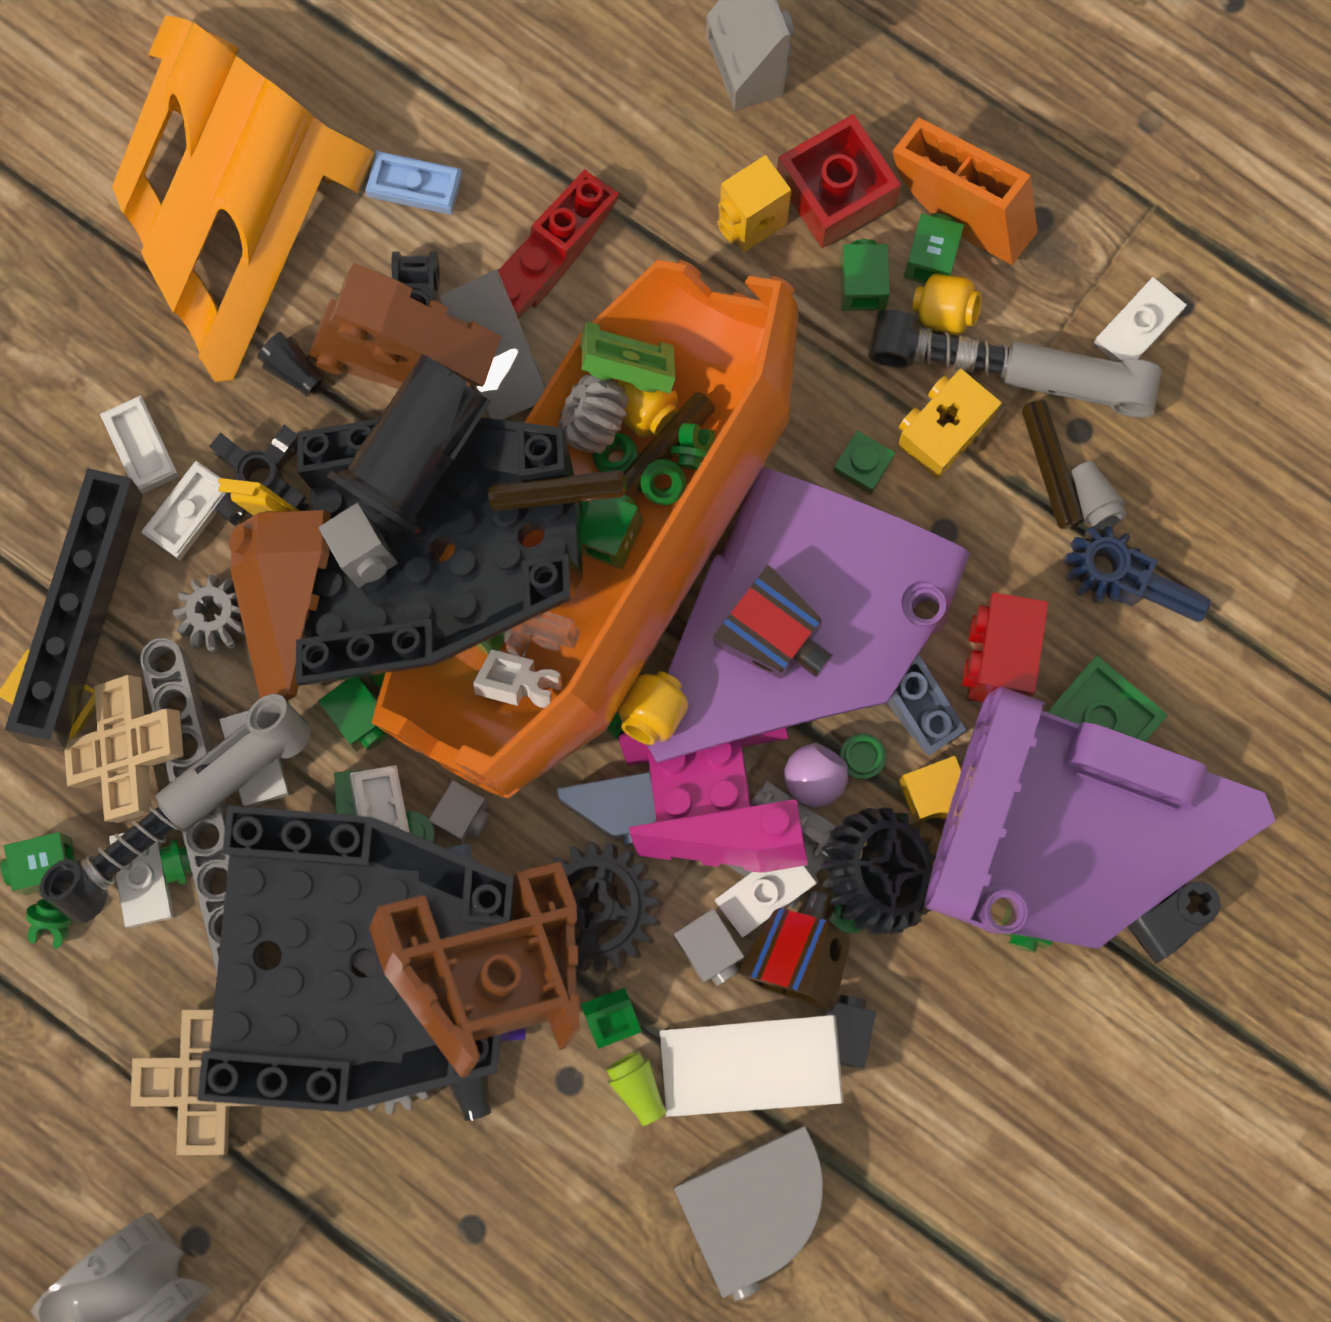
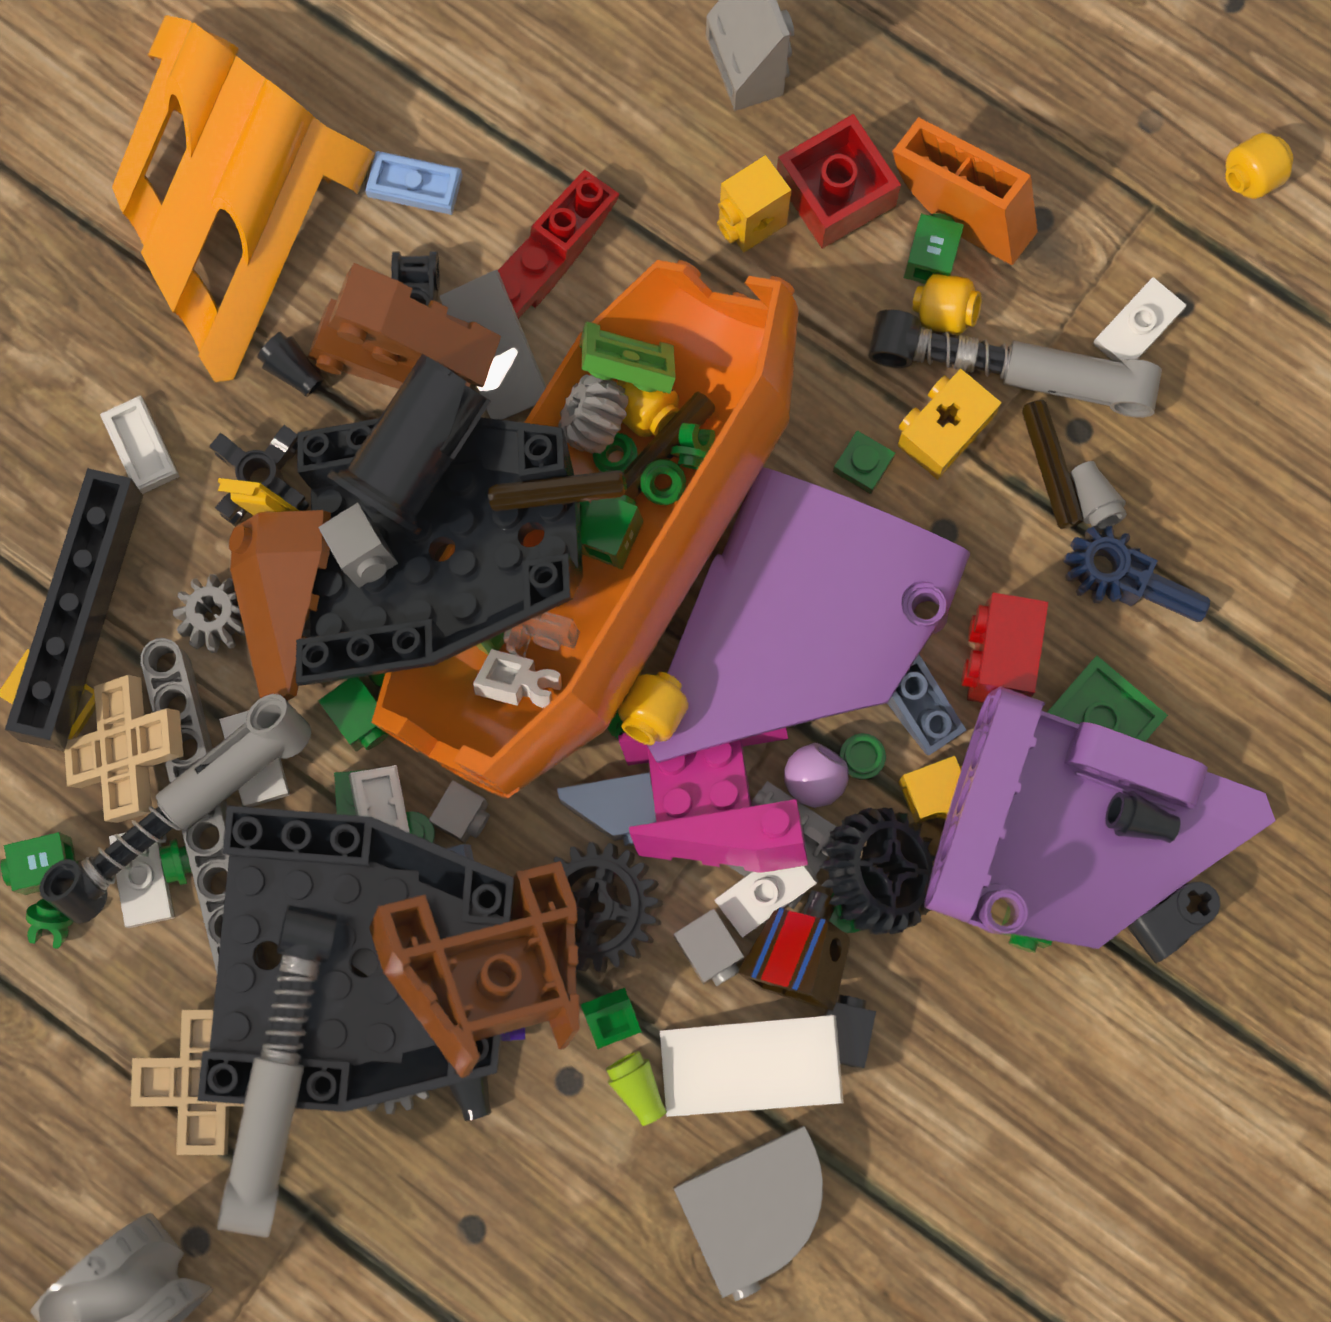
(185, 511): white plate -> none
(275, 1078): none -> piece
(773, 629): torso -> none
(864, 276): green brick -> none
(1139, 818): none -> black cone
(1258, 165): none -> yellow head

